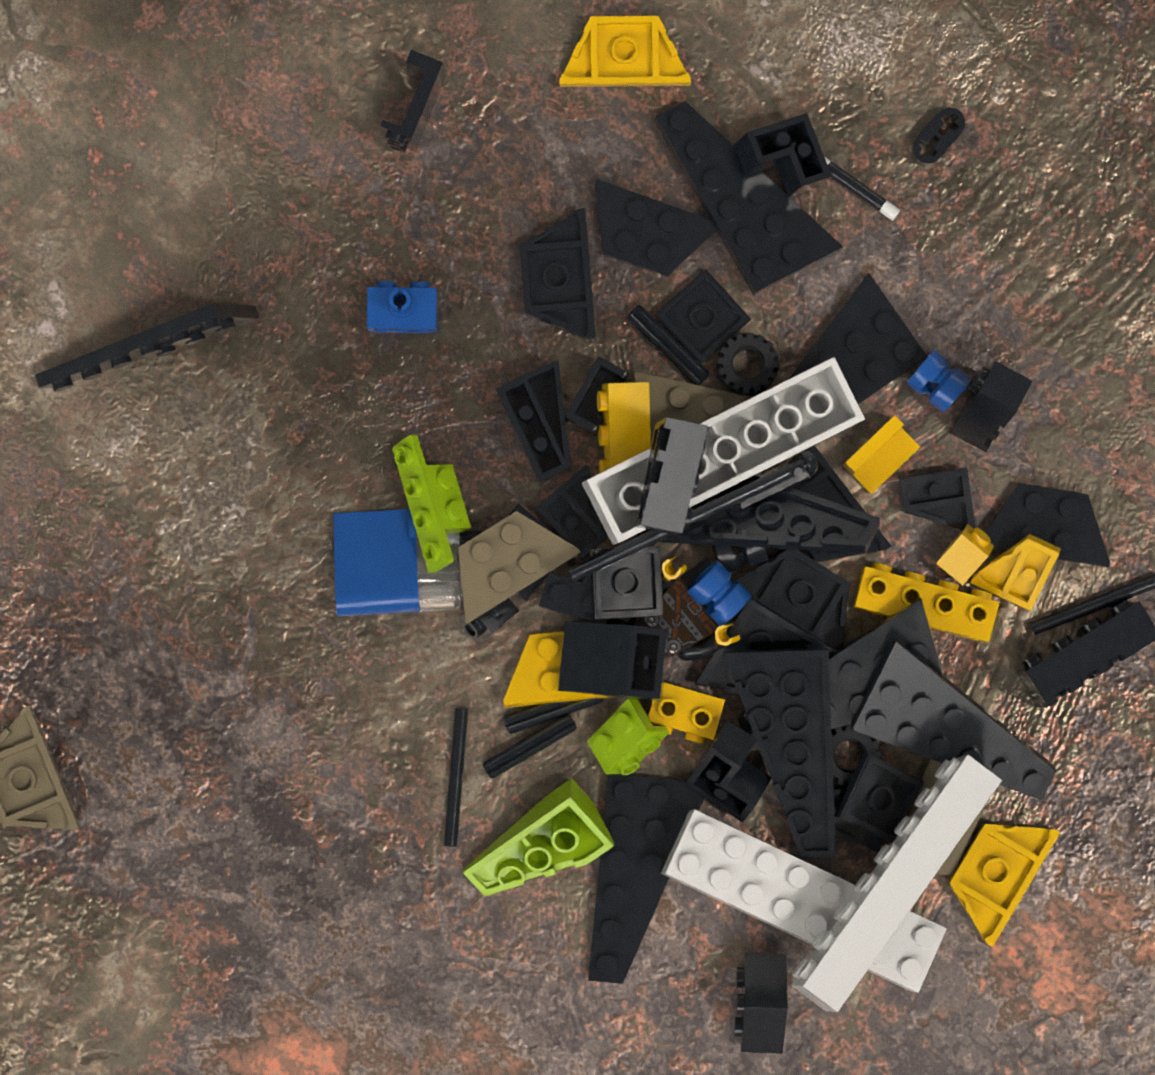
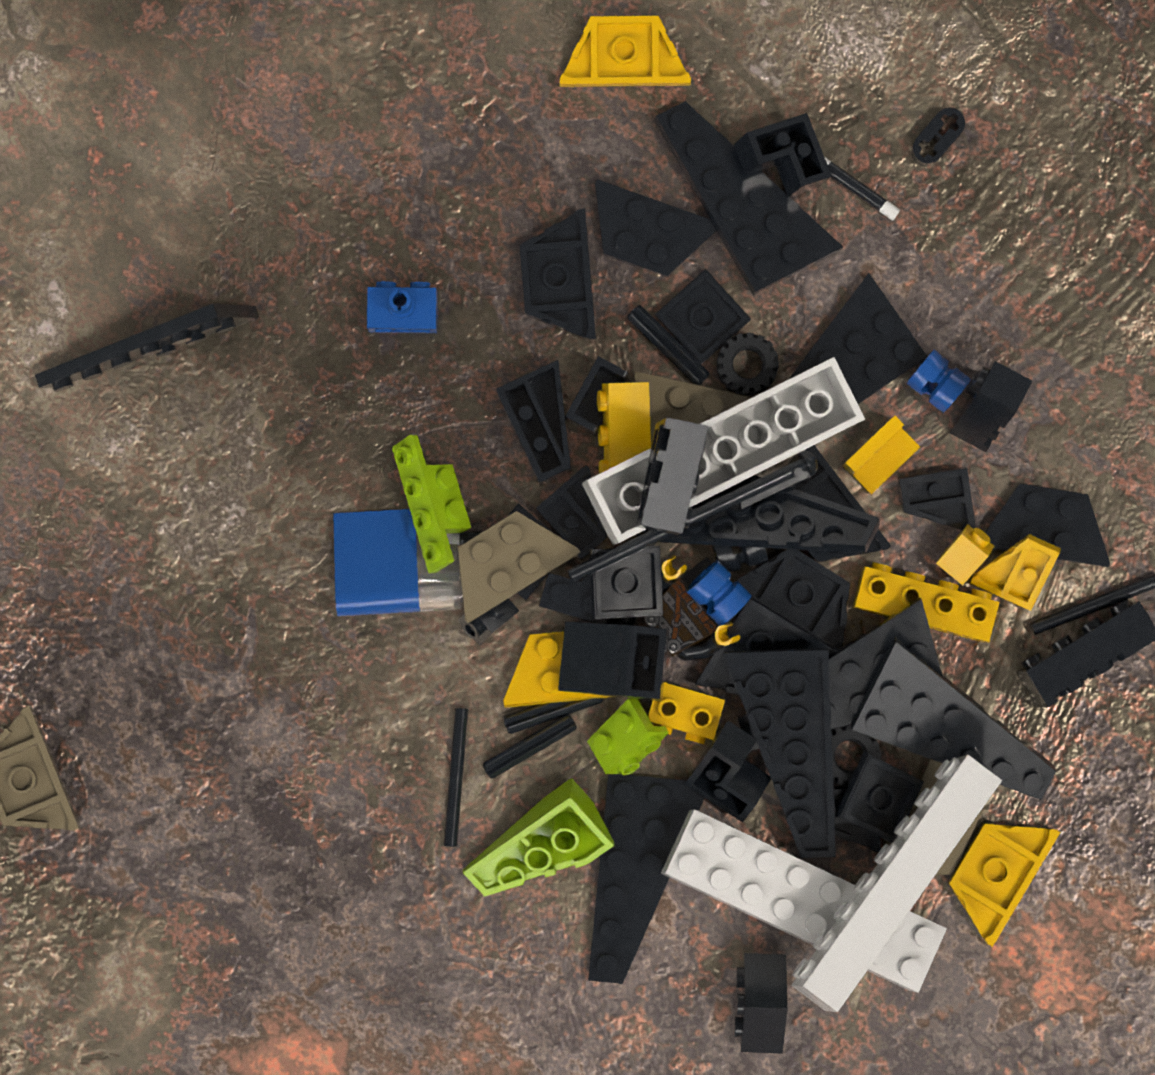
(431, 77): black panel -> none

